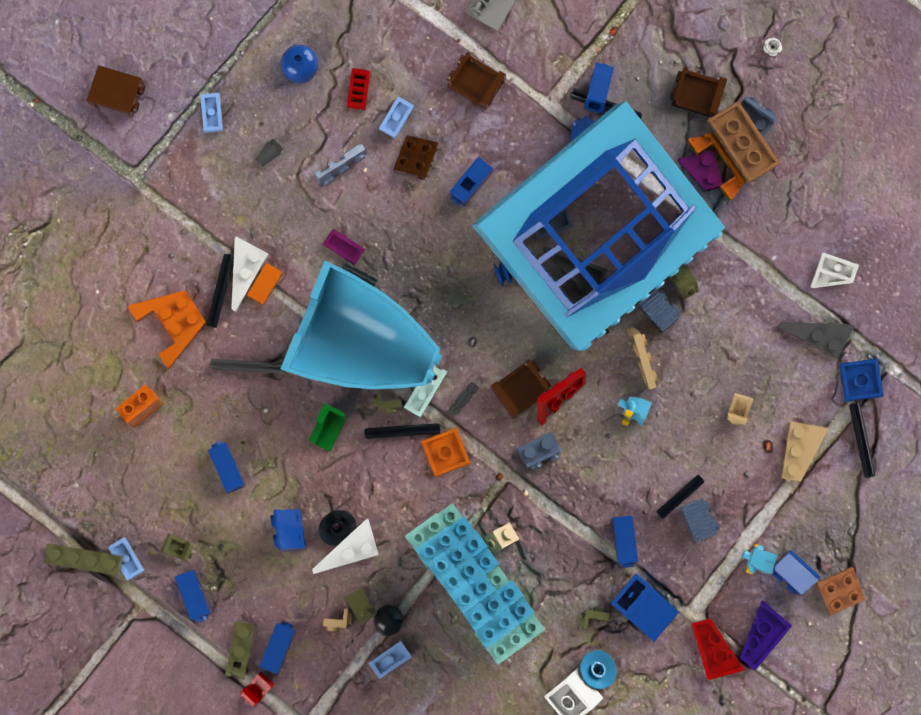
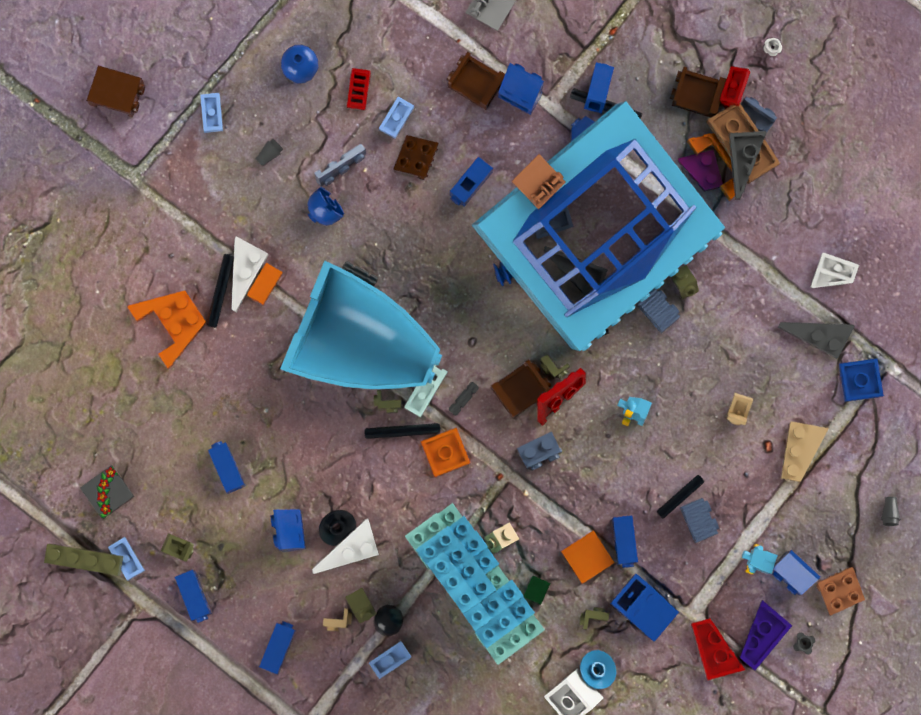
(107, 492): none -> dark grey tile
(139, 406): orange panel -> none
(240, 649): olive plate -> none
(246, 366): dark grey axle -> none
(257, 689): red bracket -> none
(323, 208): none -> blue cylinder
(327, 427): green panel -> none
(343, 247): magenta tile -> none
(521, 88): none -> blue slope
(536, 590): none -> dark green panel
(538, 181): none -> nougat hinge
(549, 367): none -> olive bracket
(587, 557): none -> orange tile
(645, 358): tan wing -> none
(734, 86): none -> red panel
(743, 152): none -> dark grey wing
(799, 643): none -> dark grey plate
(862, 440): black axle -> none
(890, 512): none -> dark grey cone

